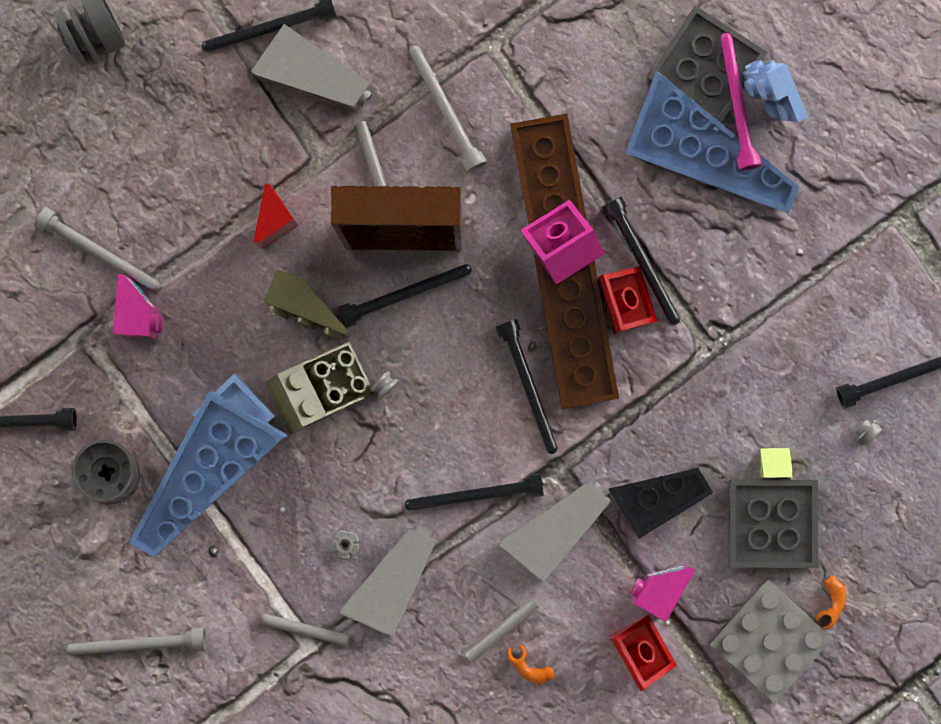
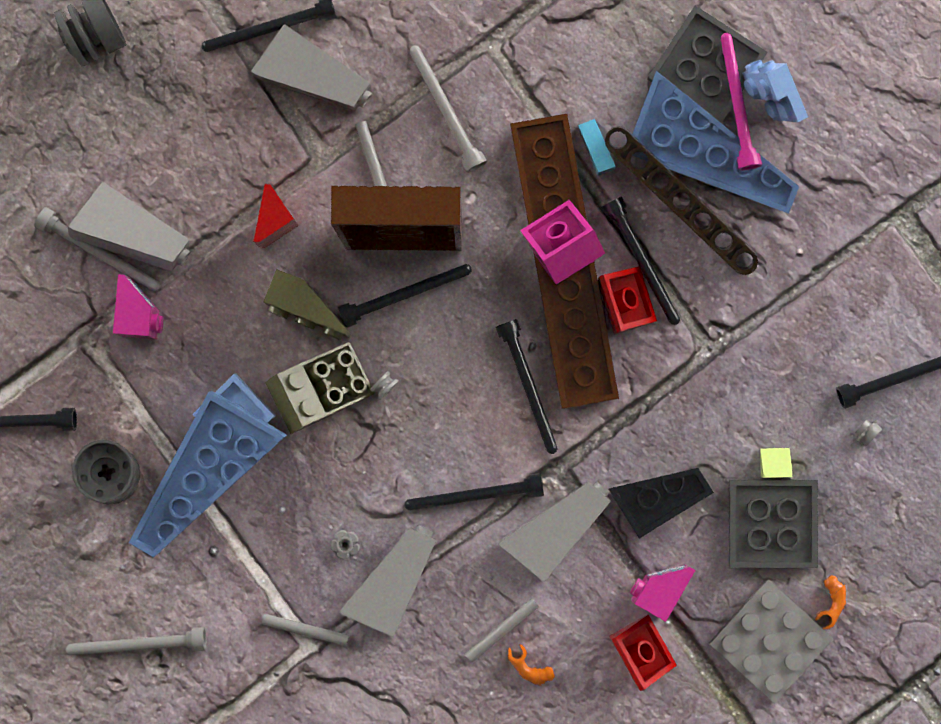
(127, 229): none -> light grey slope
(596, 147): none -> medium azure piece
(687, 213): none -> dark brown beam

